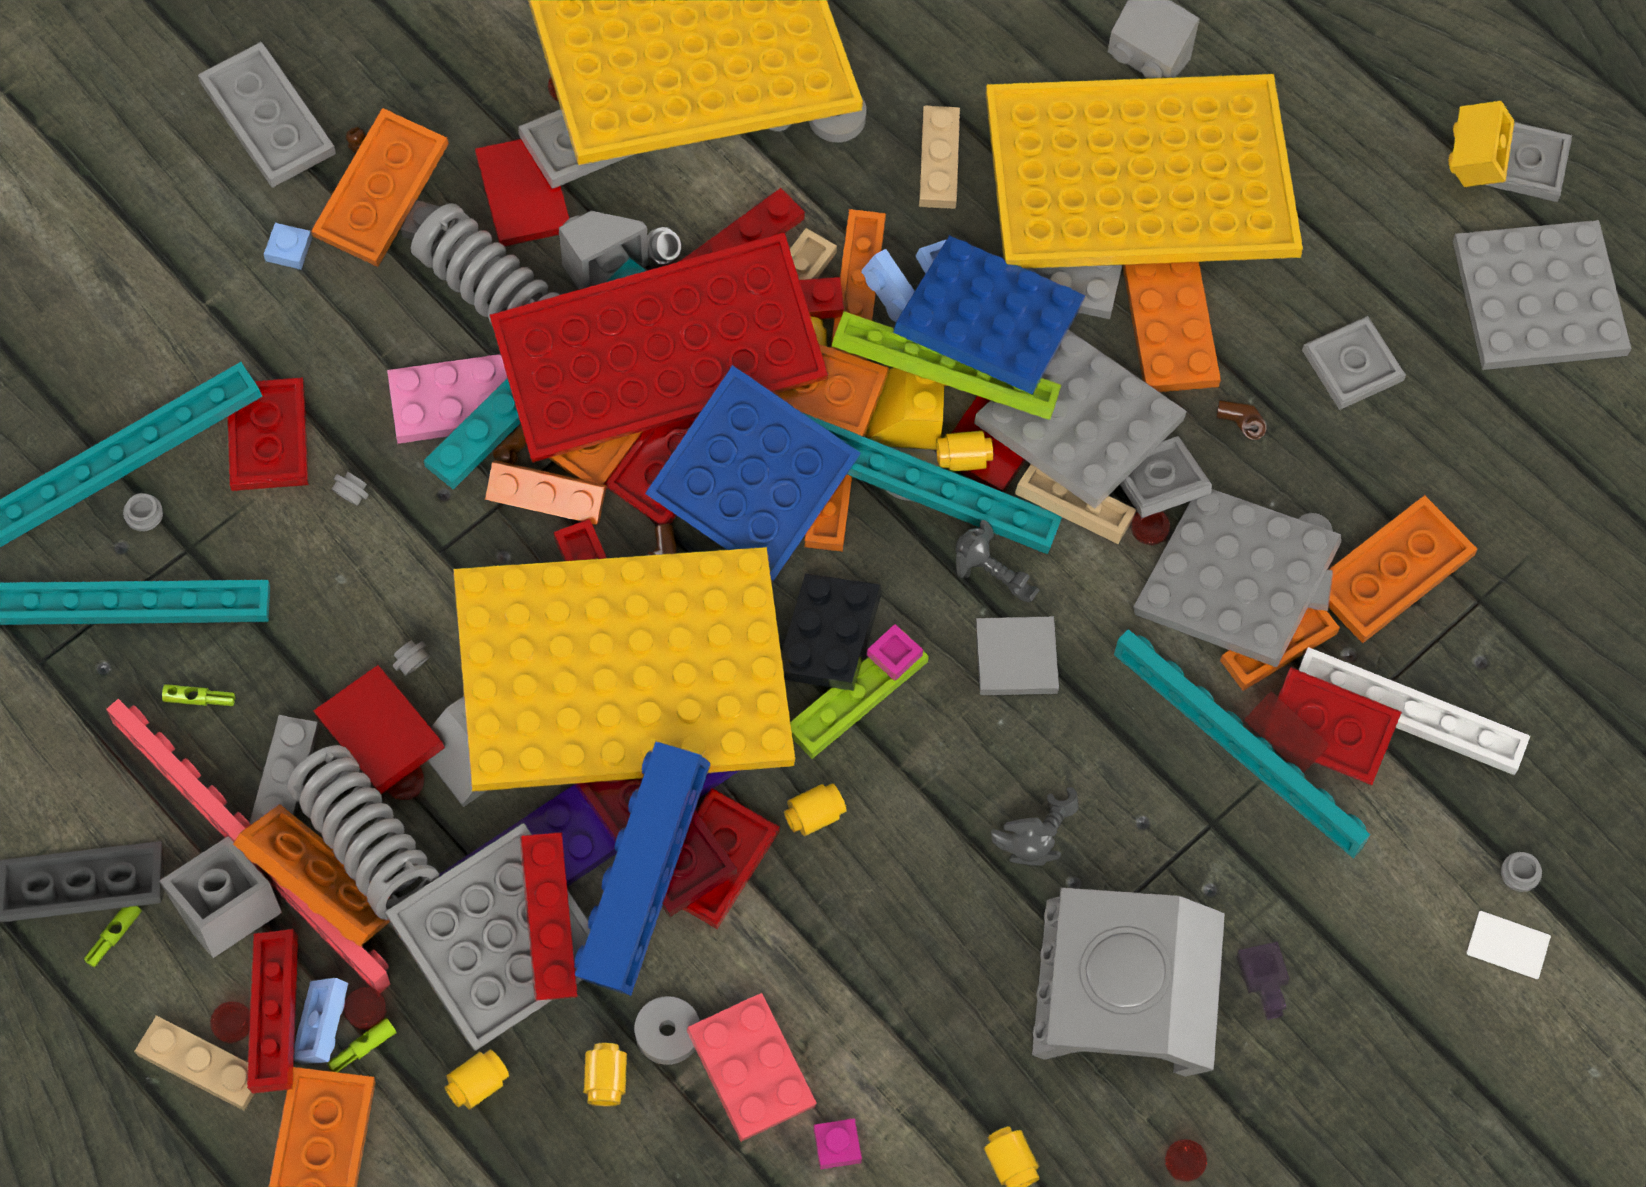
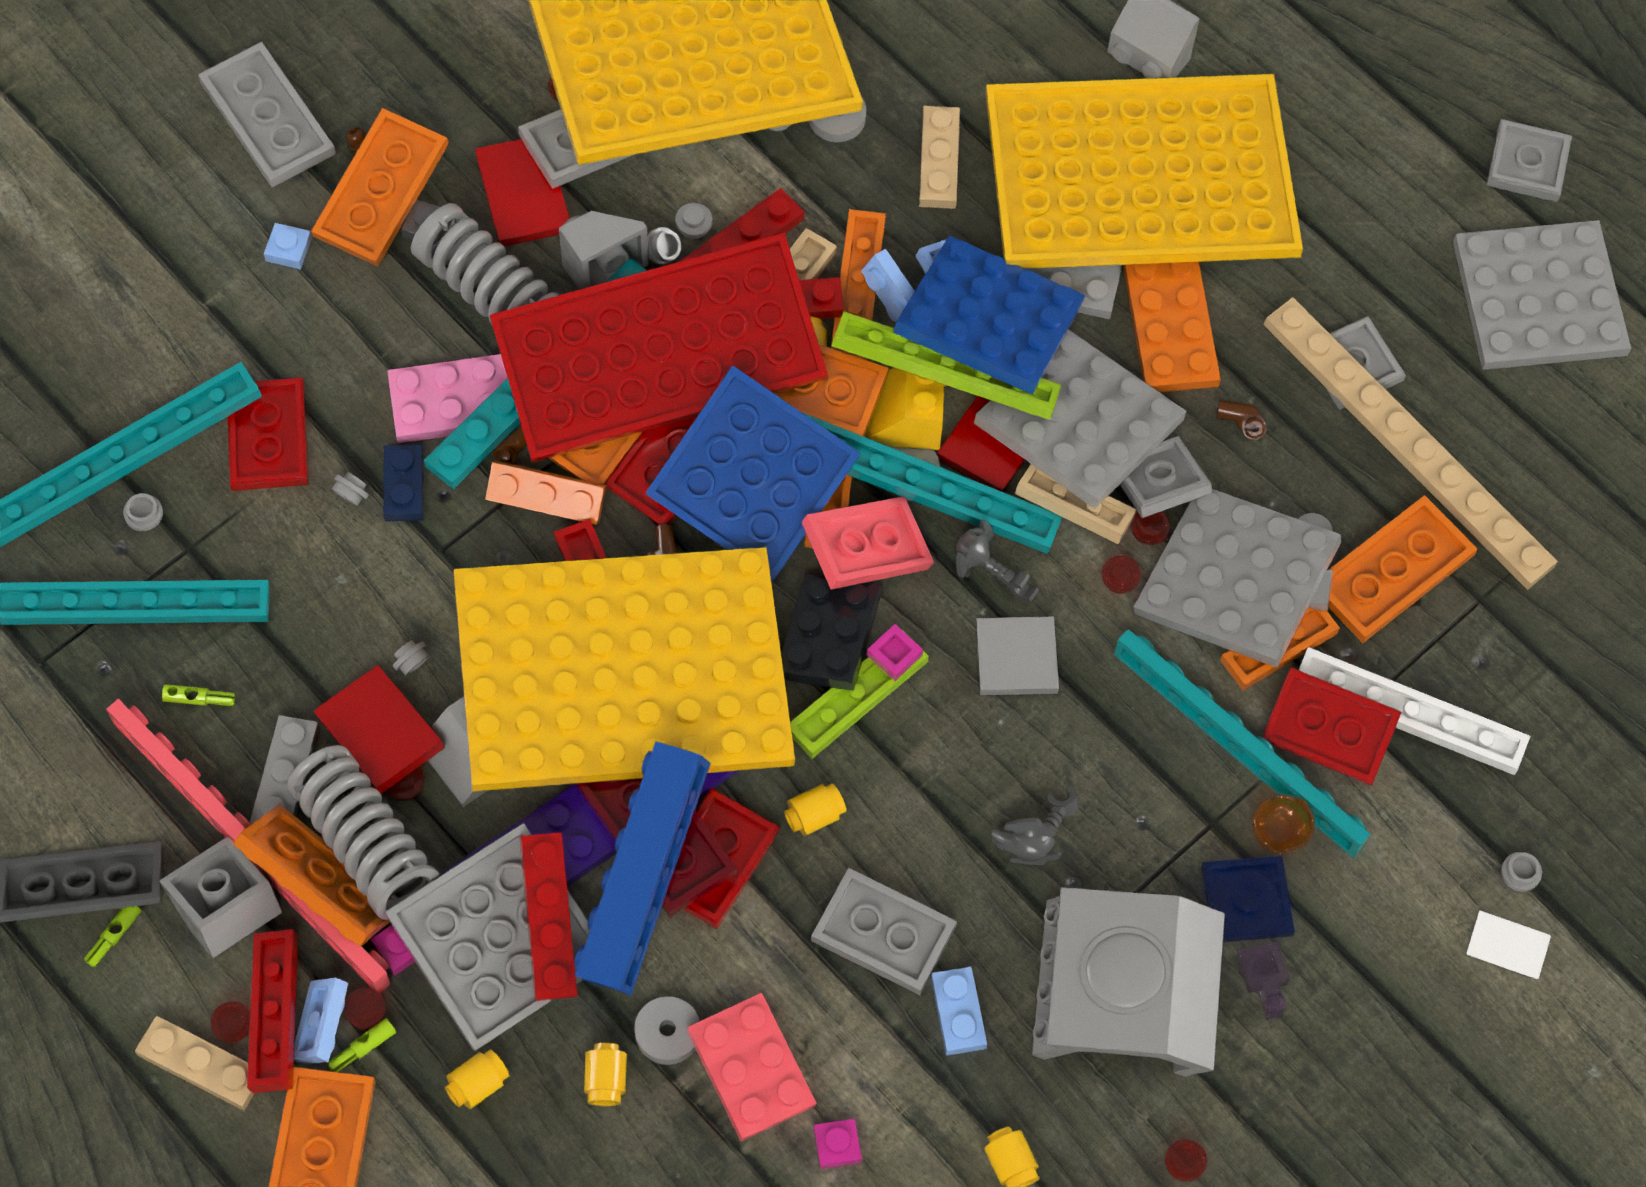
(392, 950): none -> dark pink plate
(403, 483): none -> dark blue plate
(693, 220): none -> light grey plate
(867, 542): none -> coral plate
(883, 931): none -> light grey plate
(958, 1011): none -> light blue plate
(964, 451): yellow brick -> none
(1121, 574): none -> clear red plate
(1251, 896): none -> clear blue tile
(1283, 824): none -> clear orange hair
(1286, 732): clear red plate -> none
(1411, 443): none -> tan plate
(1482, 144): yellow brick -> none

